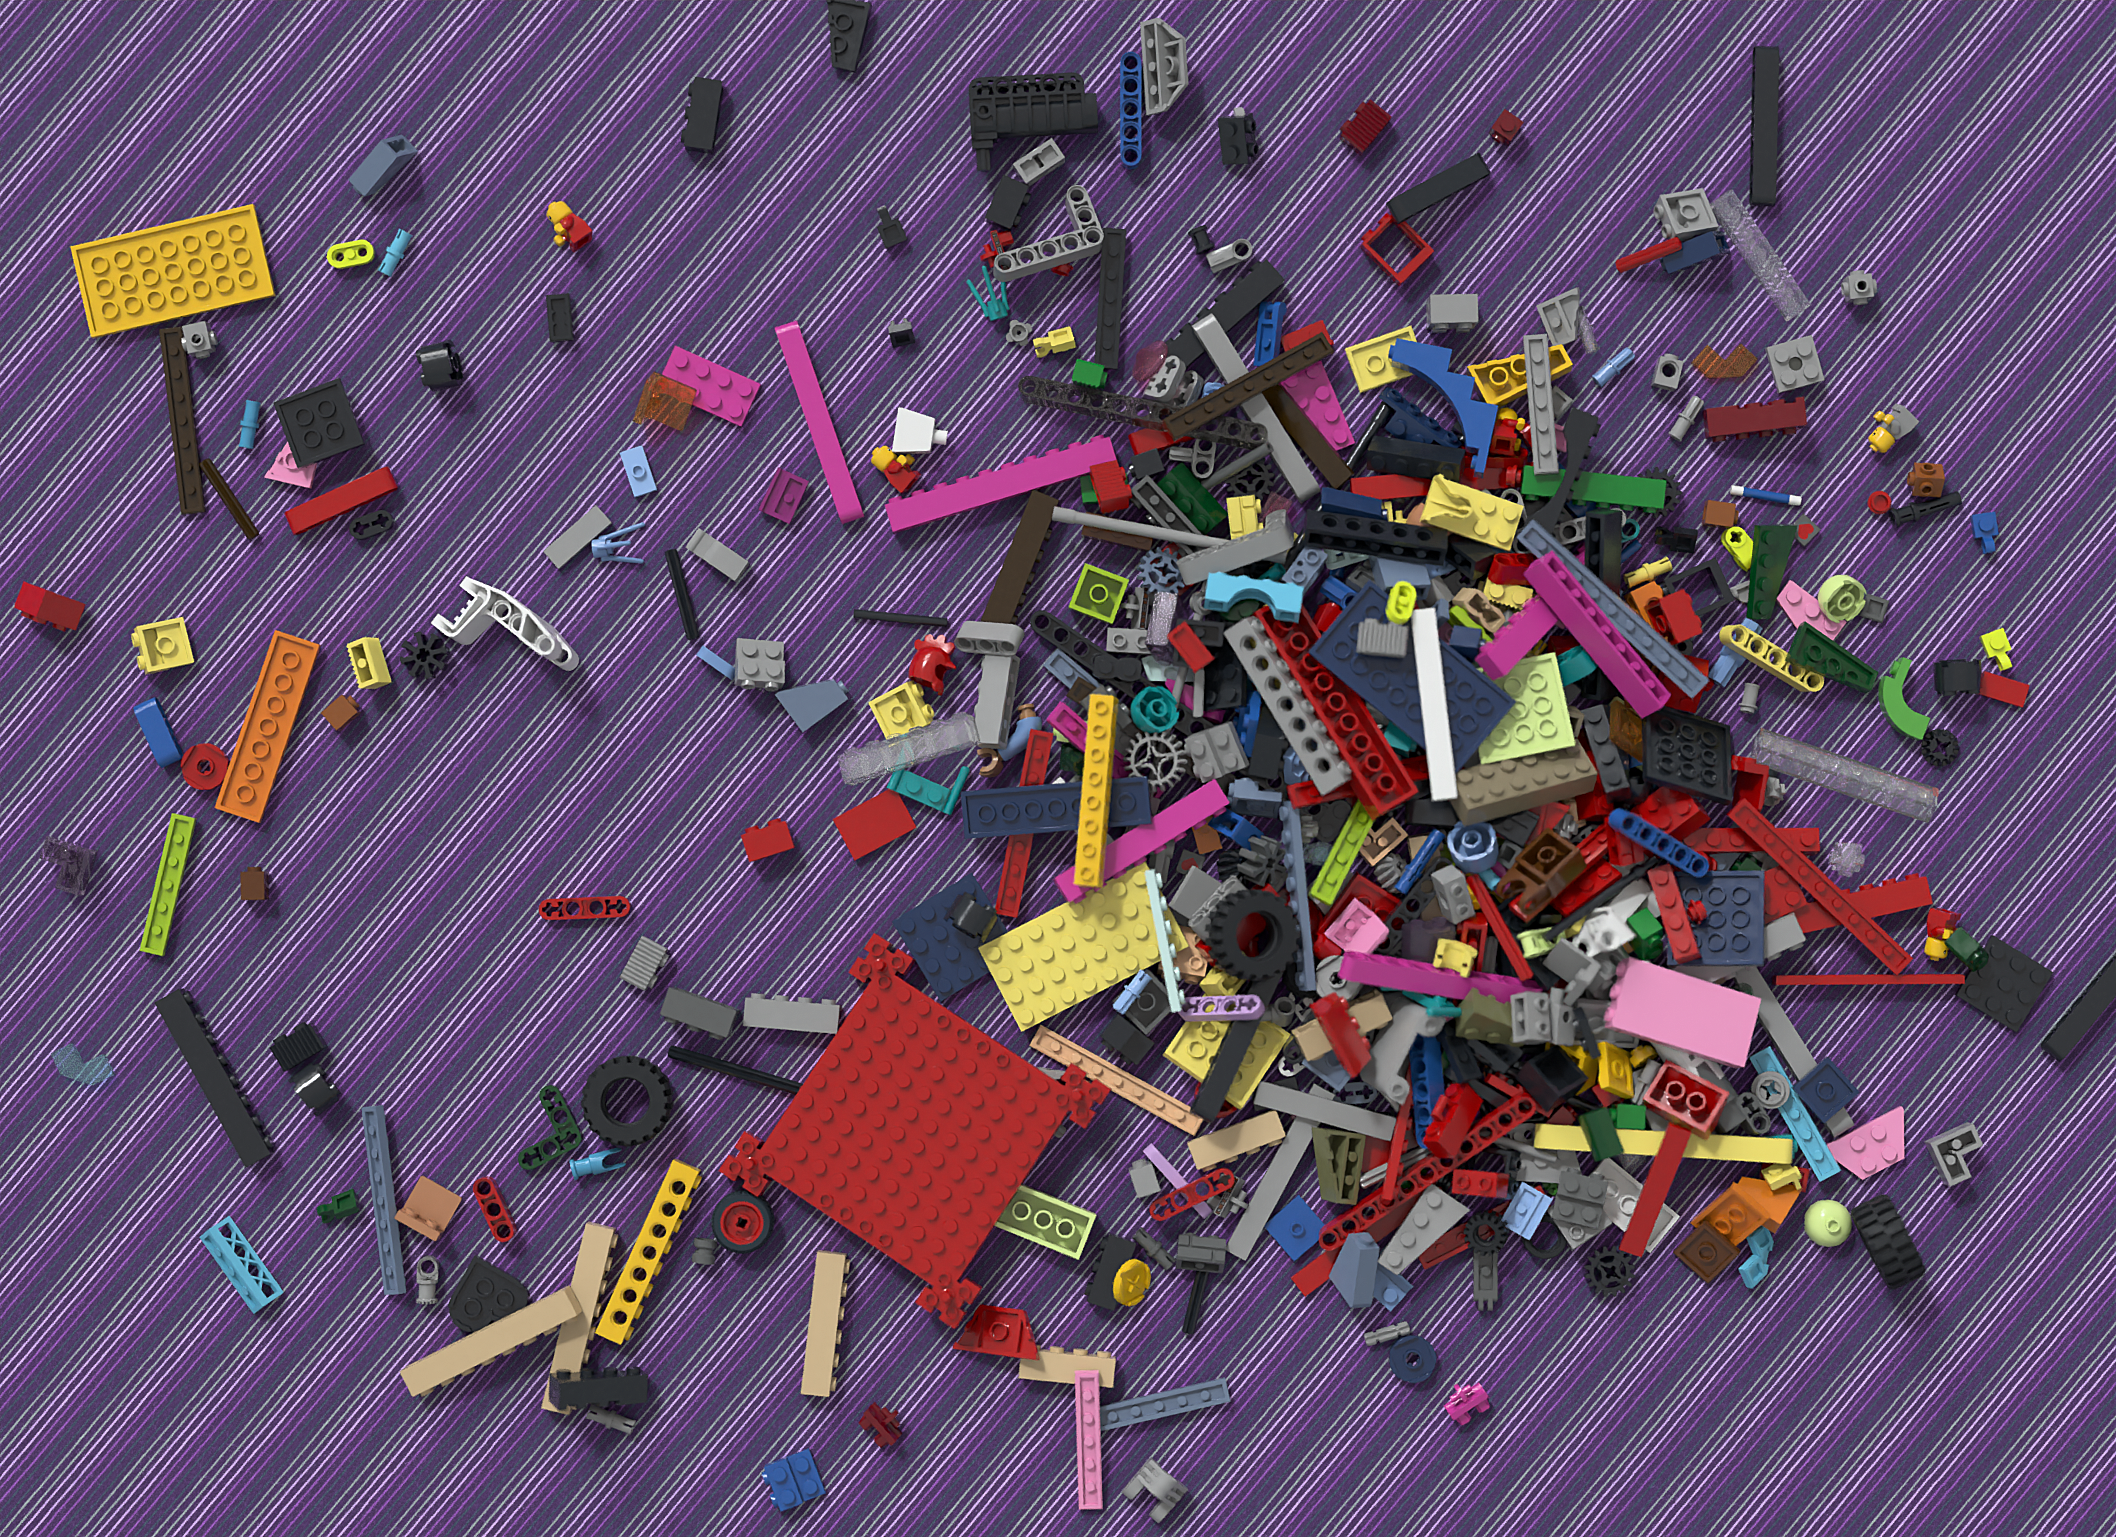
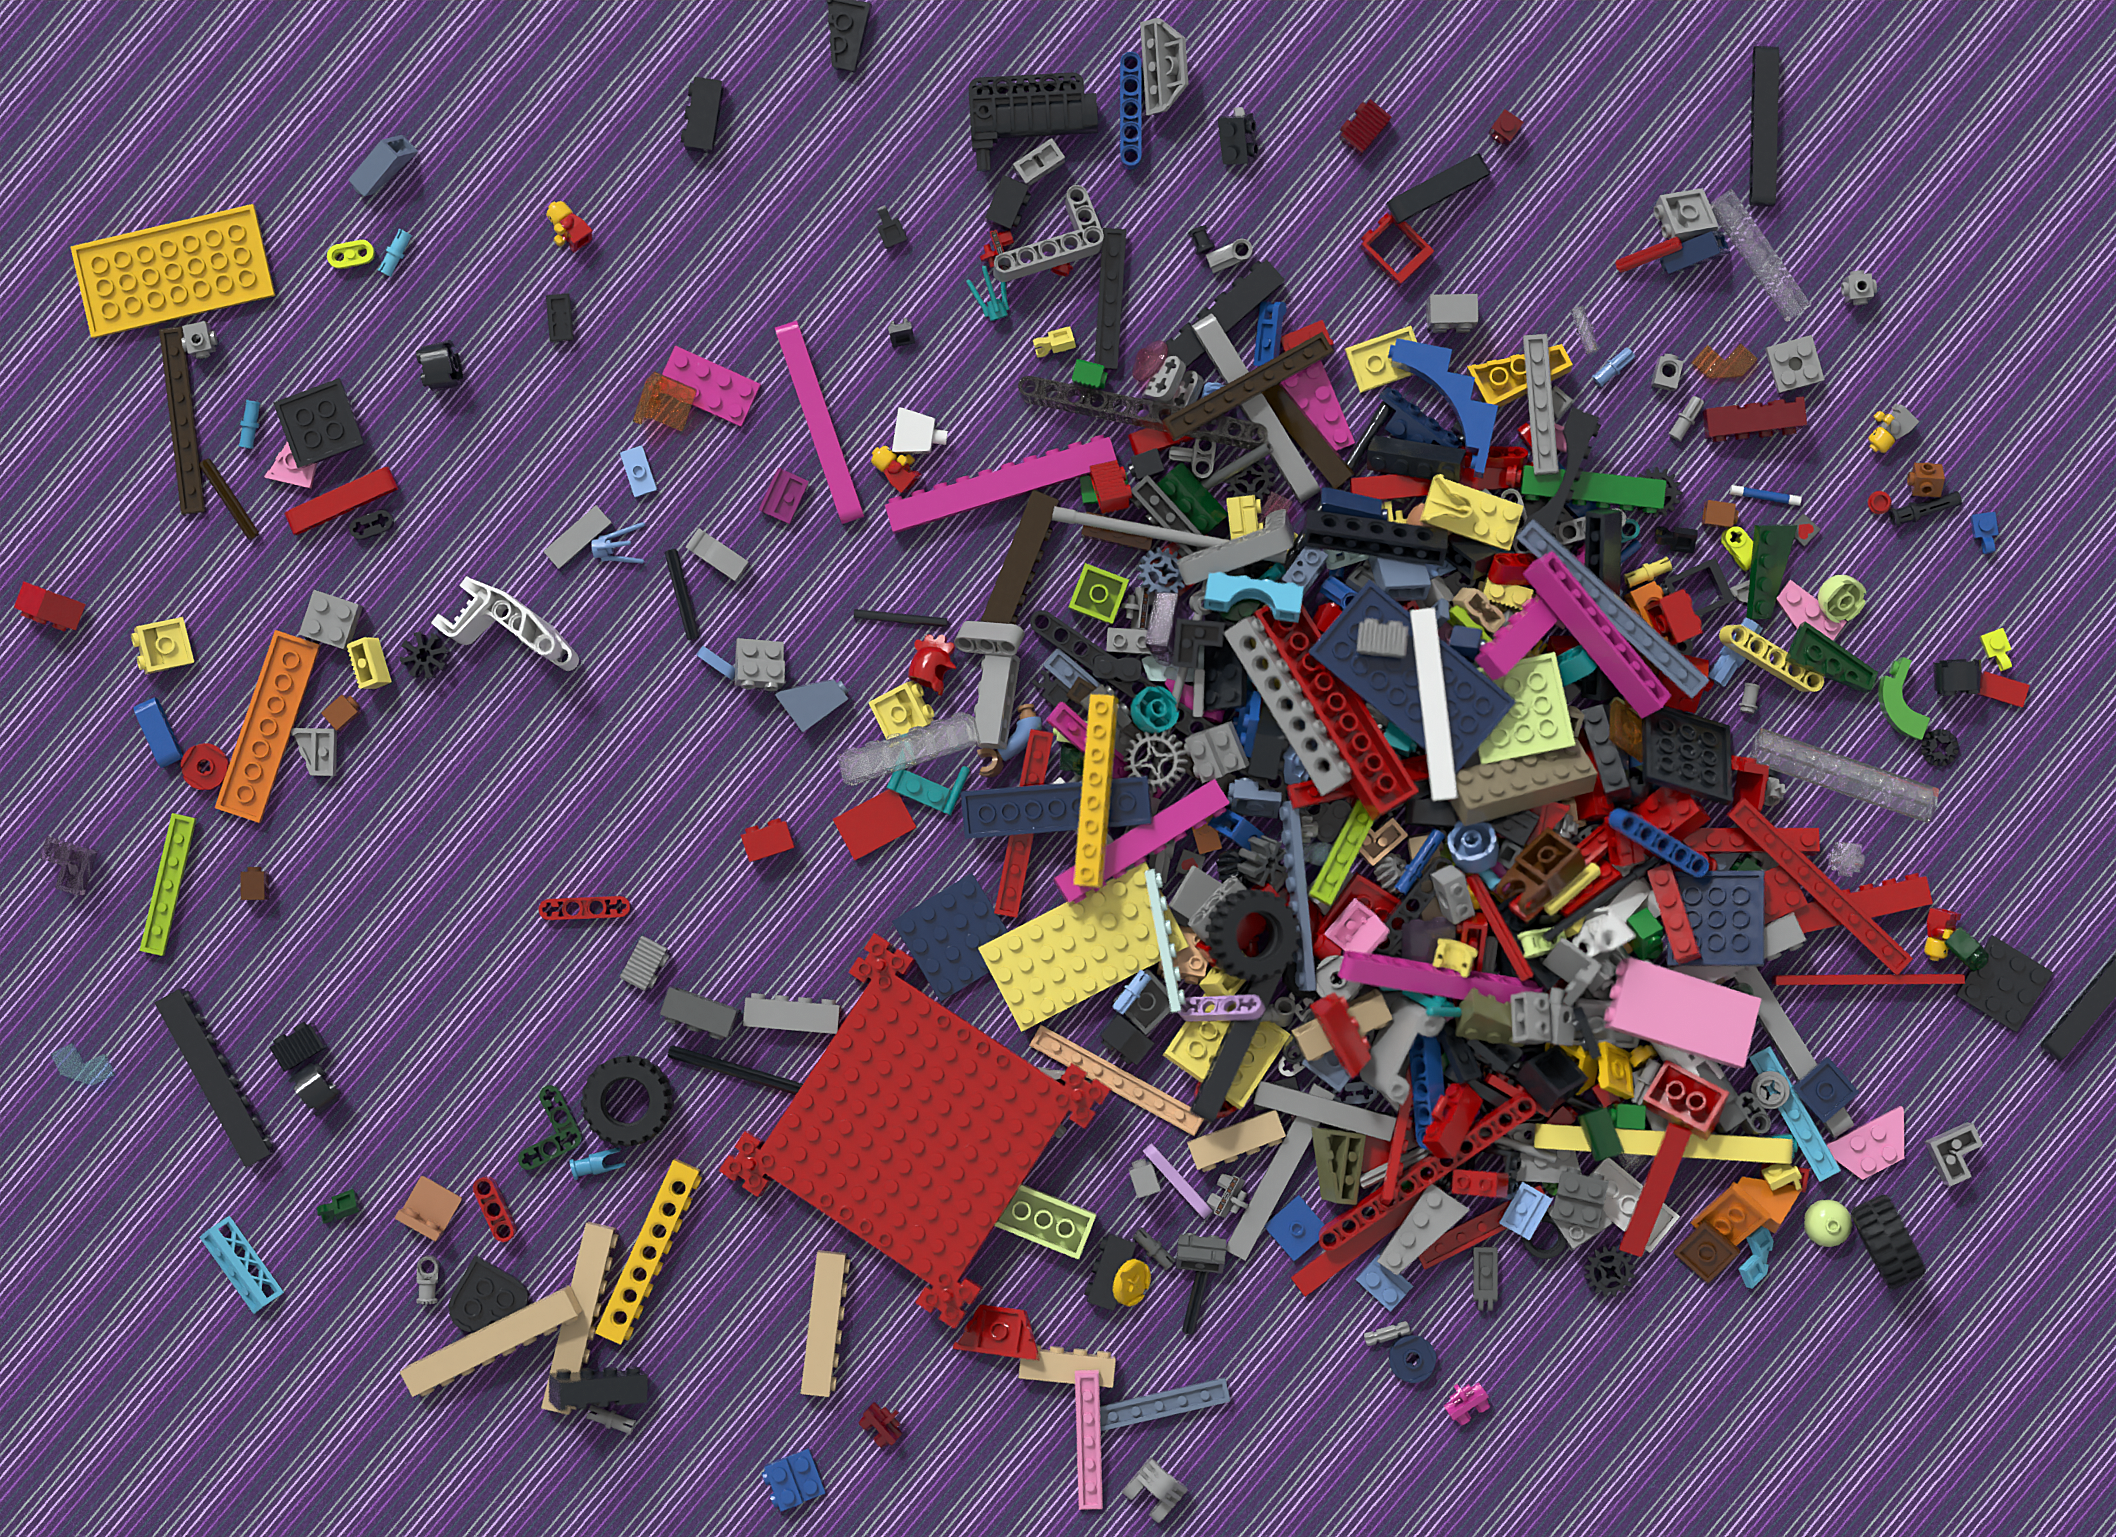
(318, 749): none -> light grey wing
(330, 620): none -> light grey brick
(383, 1200): sand blue plate -> none
(704, 1250): dark grey wheel -> none
(736, 1236): wheel -> none
(971, 917): black brick -> none
(1017, 326): light grey plate -> none
(1054, 691): none -> black plate
(1190, 647): red tile -> none
(1193, 1197): red beam -> none
(1356, 1269): sand blue slope -> none
(1401, 602): neon yellow plate -> none
(1477, 1242): black tyre -> none
(1503, 437): red piece -> none
(1561, 317): light grey wing -> none
(1572, 888): none -> light yellow axle
(1696, 911): red plate -> none
(1874, 608): dark grey tile -> none

